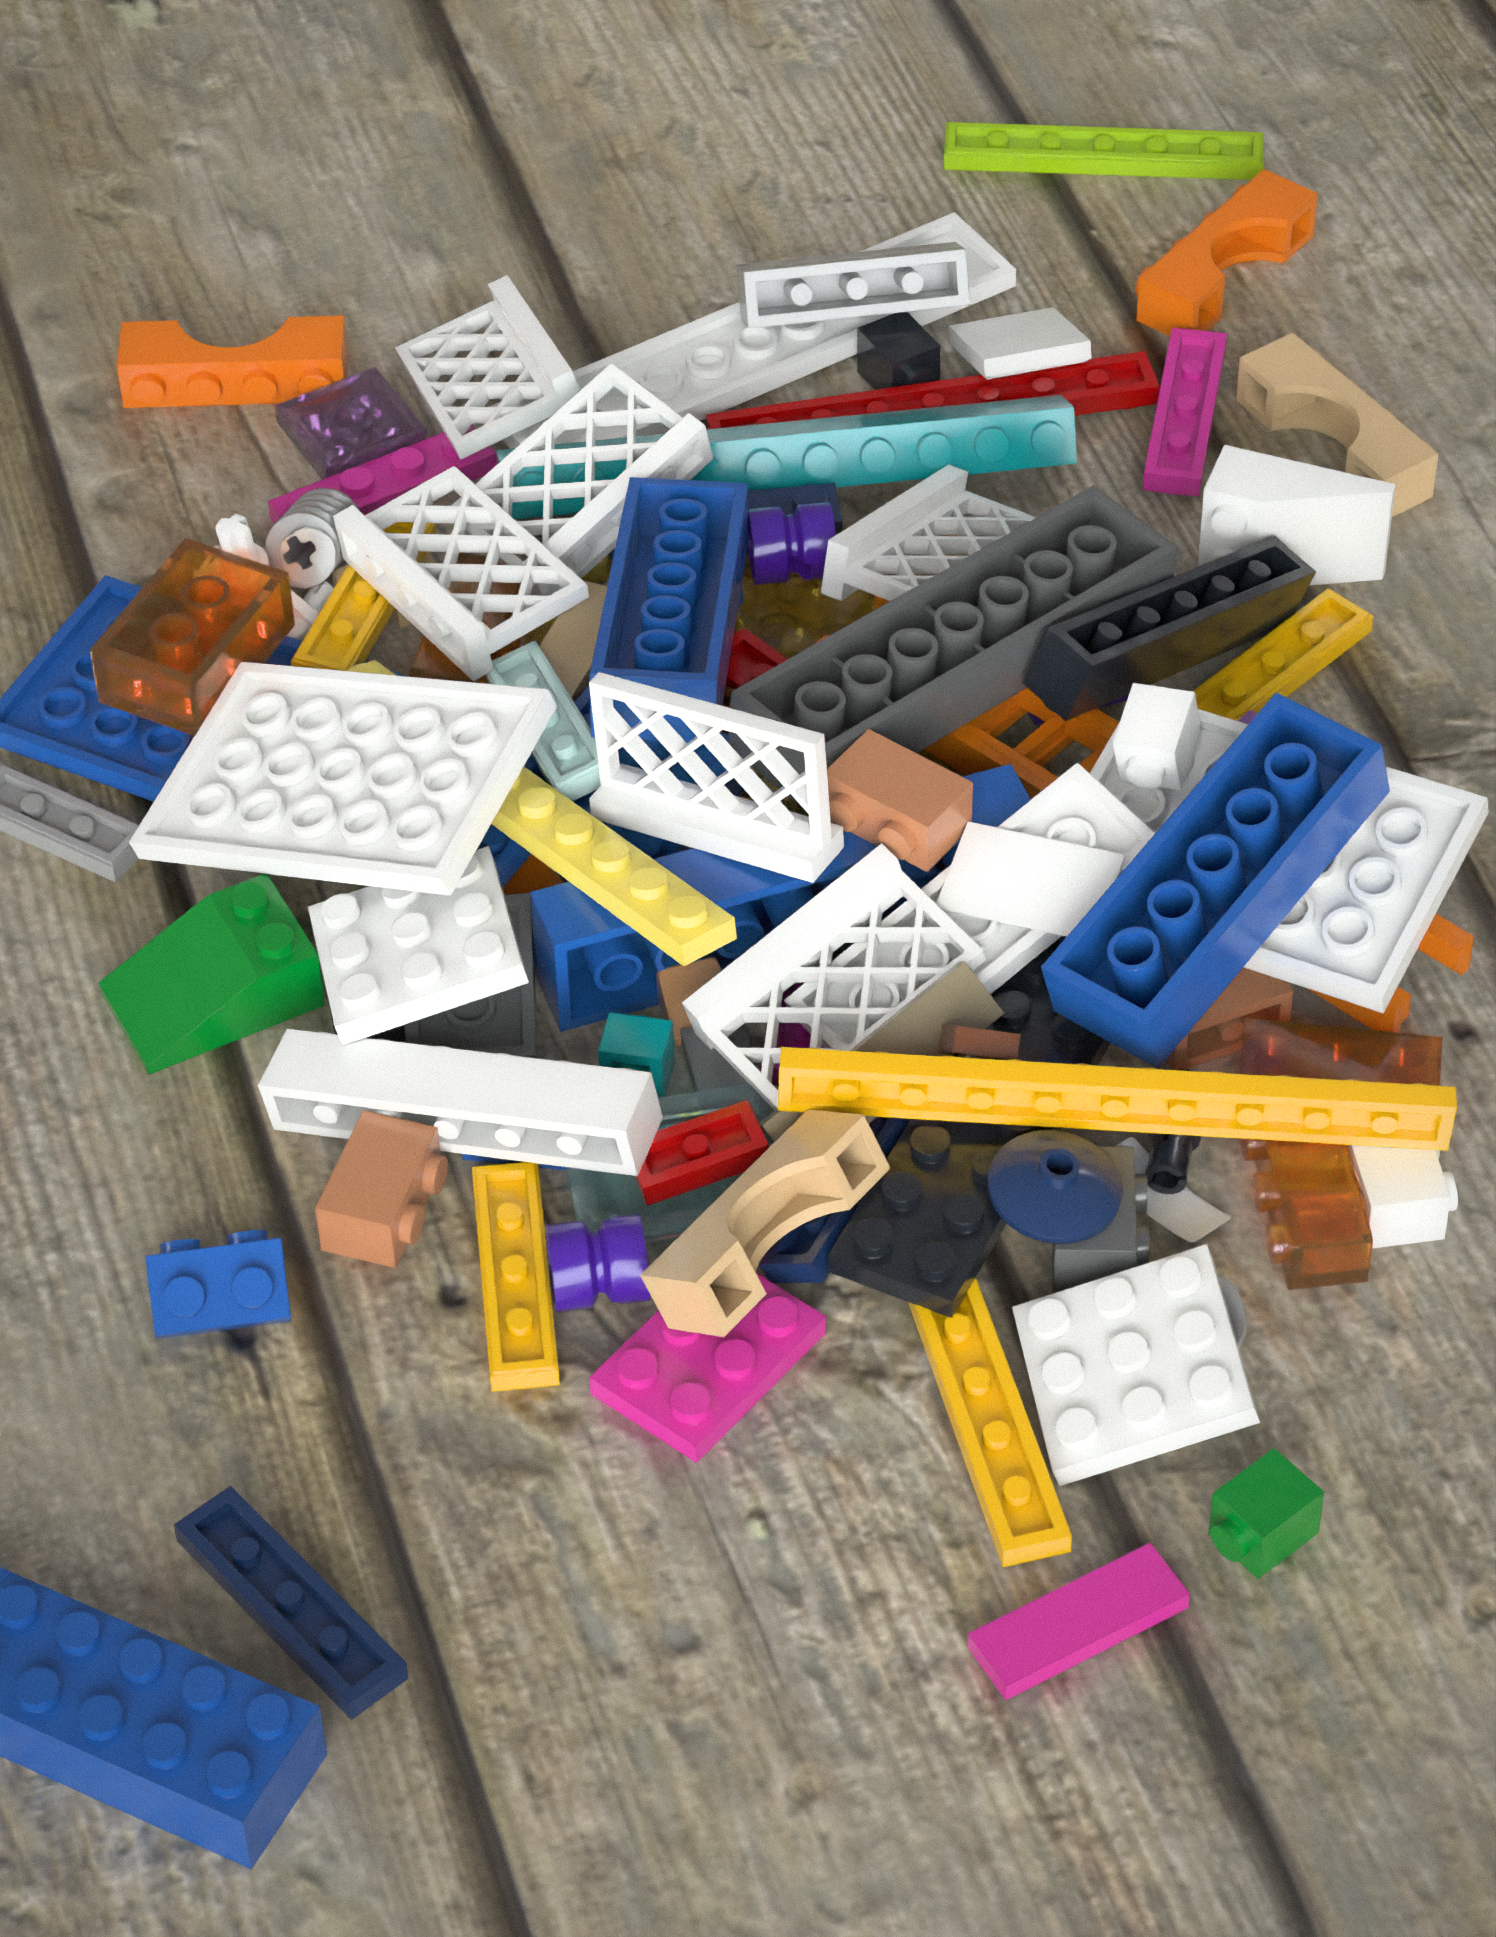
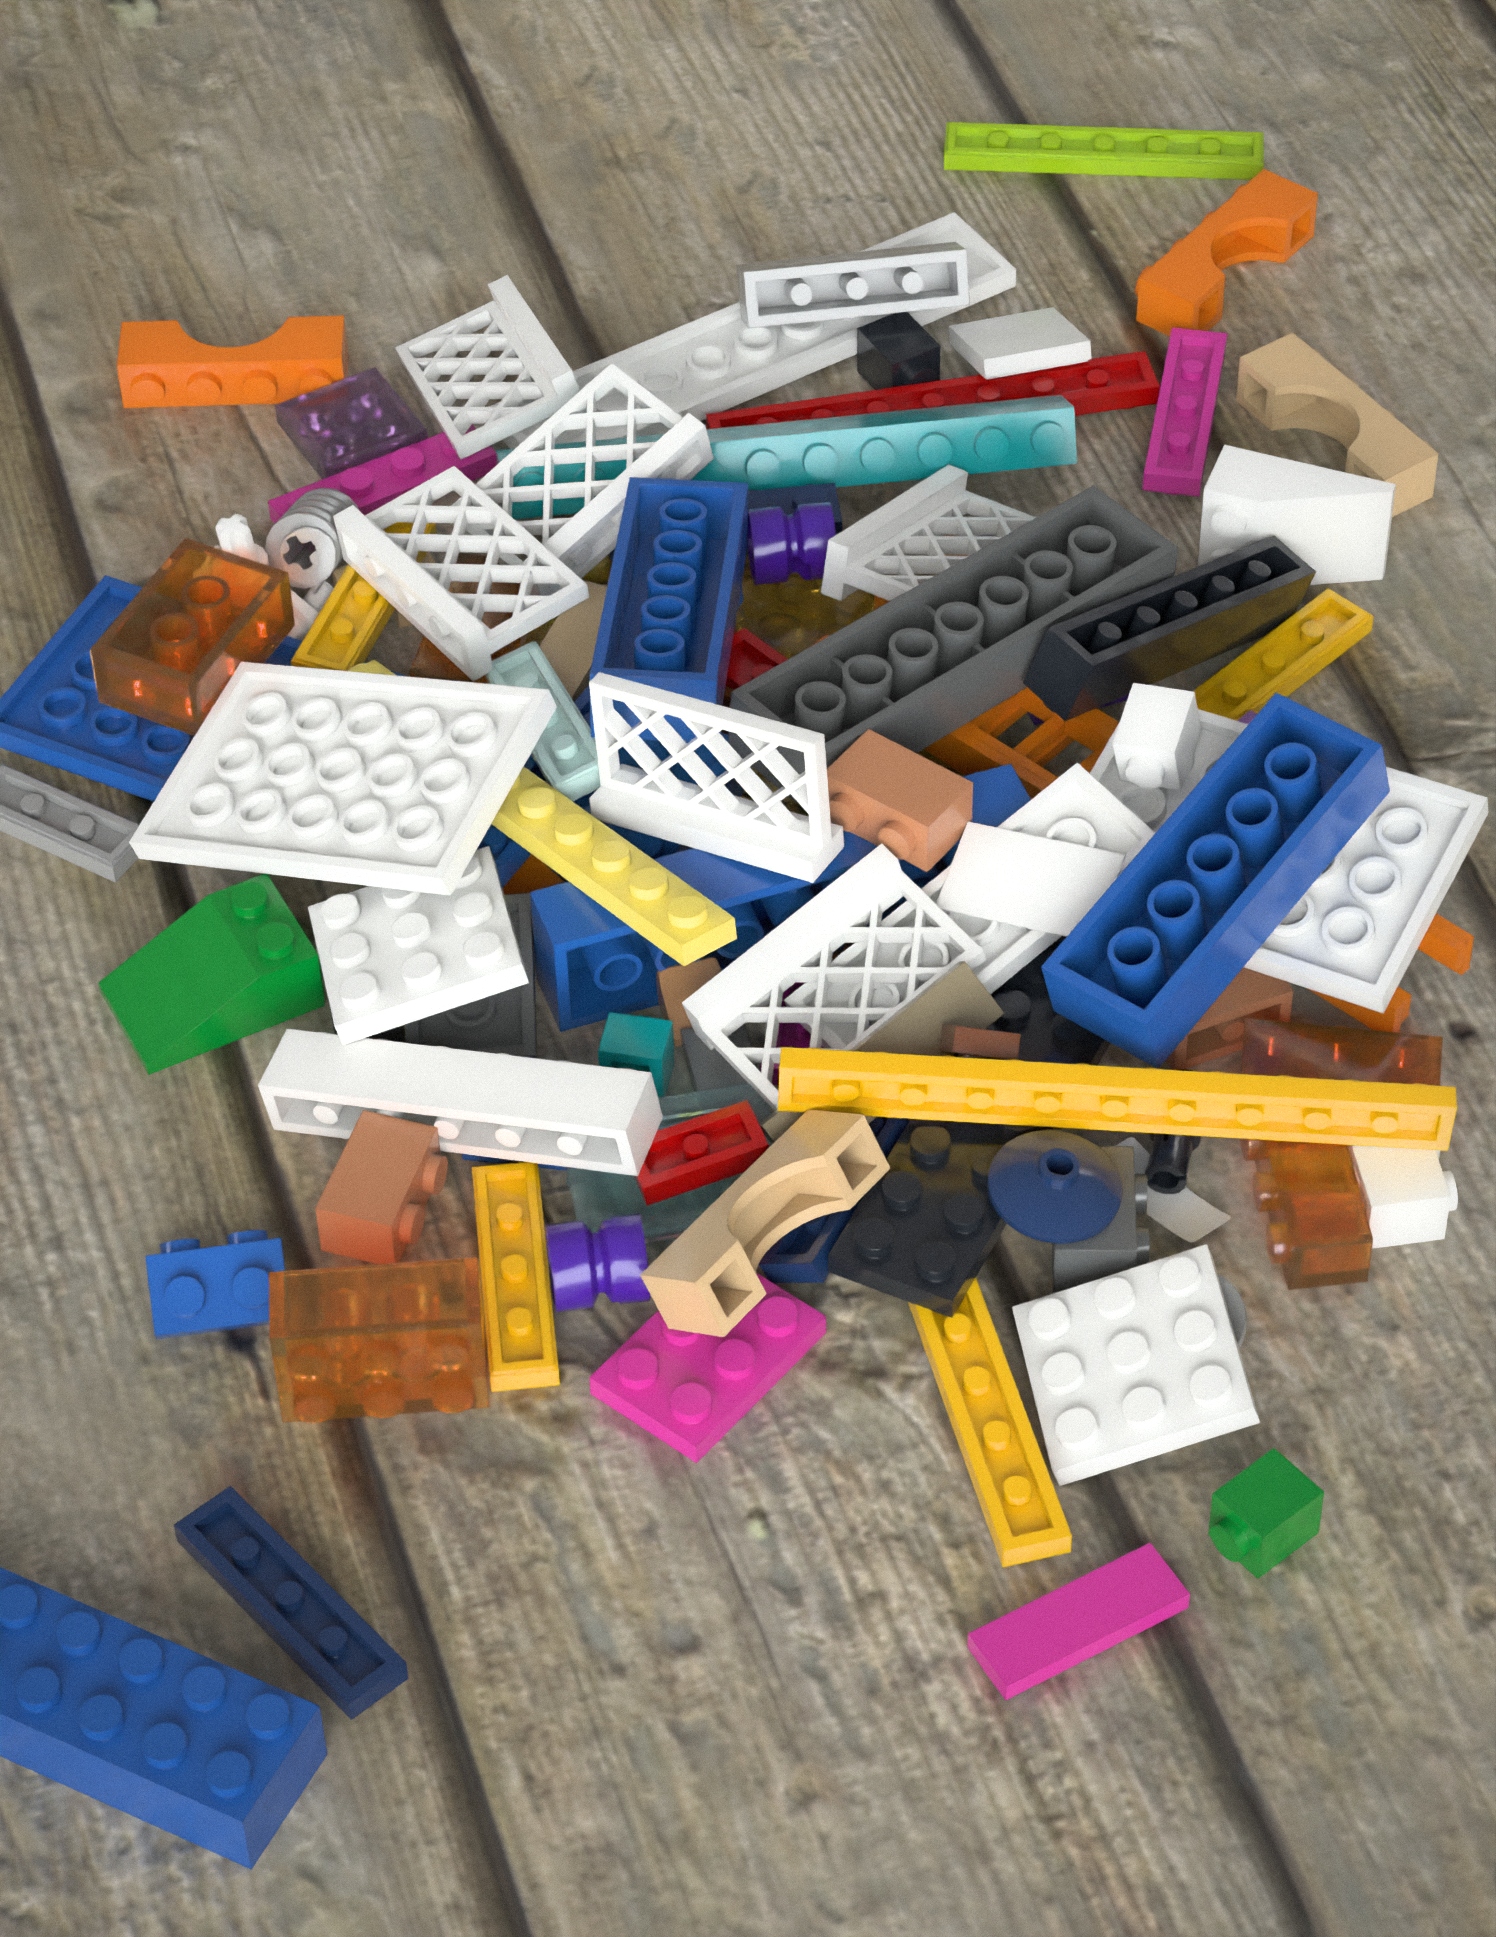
(378, 1340): none -> clear orange brick

